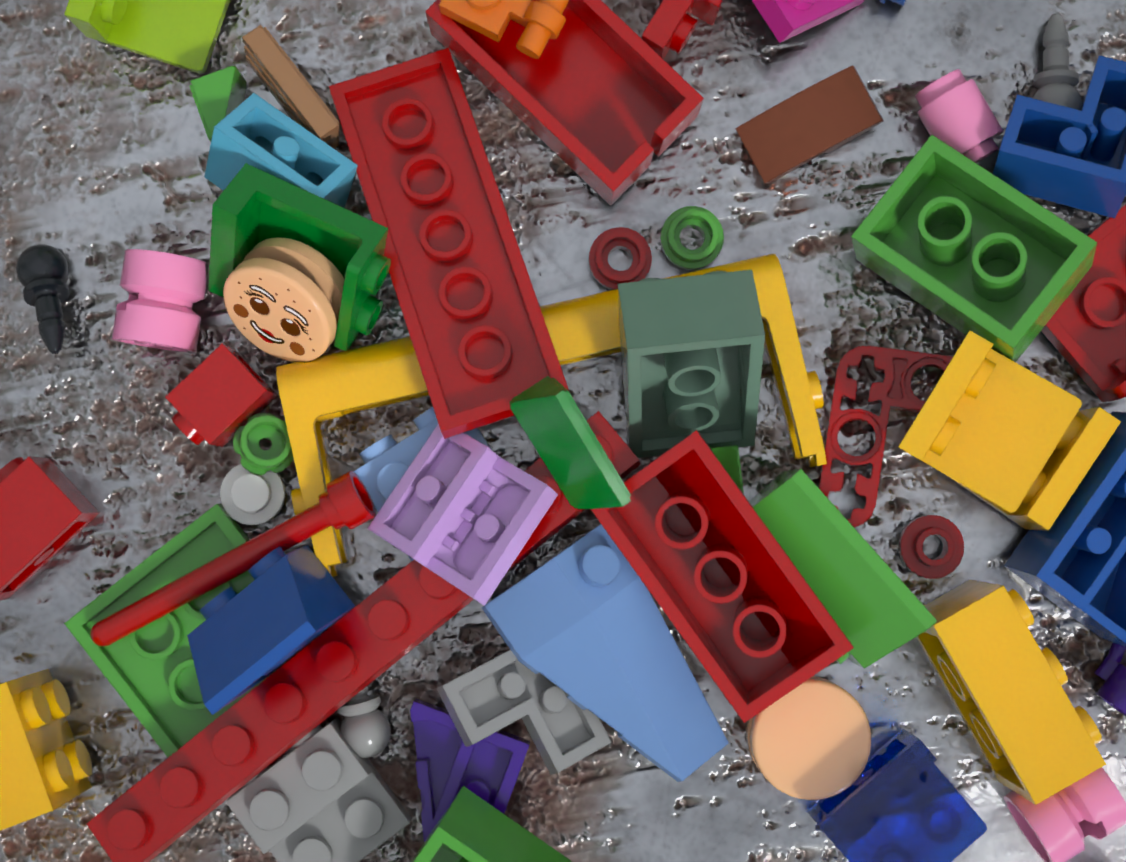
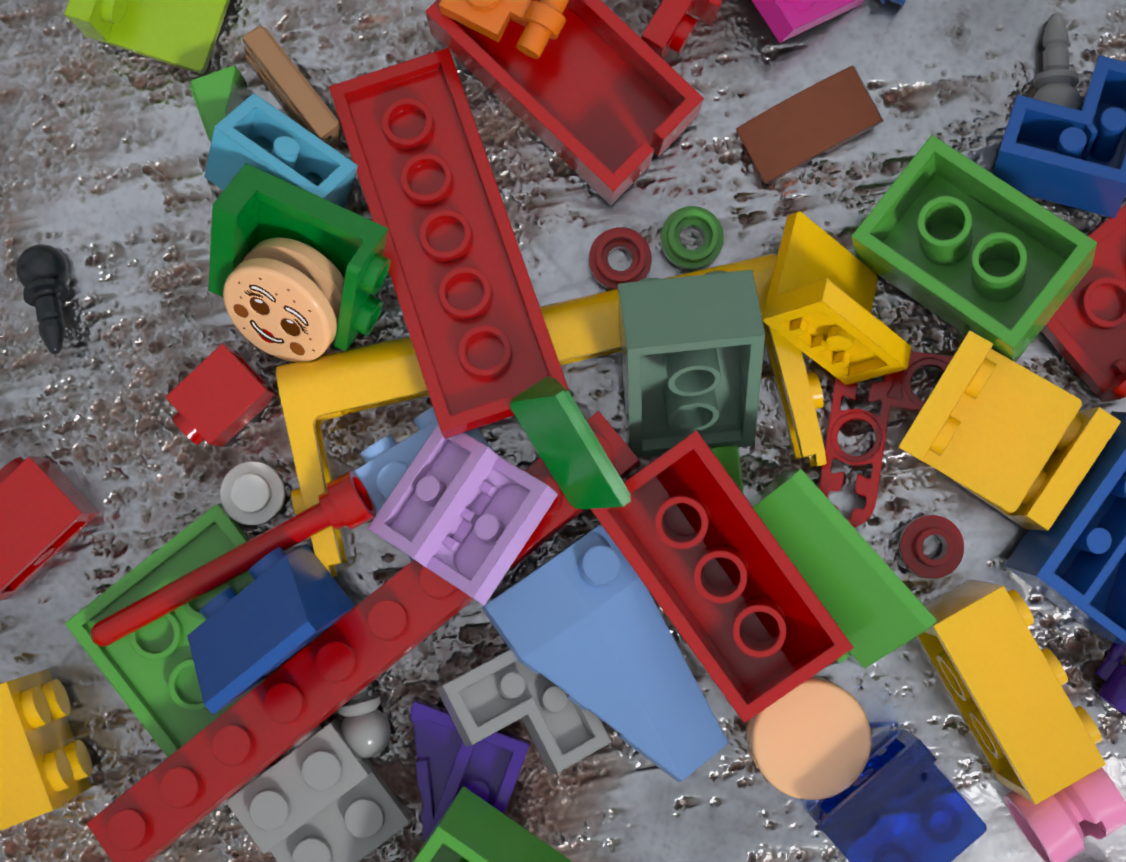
(160, 300): bright pink wheel -> none
(247, 441): bright green plate -> none
(825, 303): none -> yellow bracket
(959, 115): bright pink brick -> none

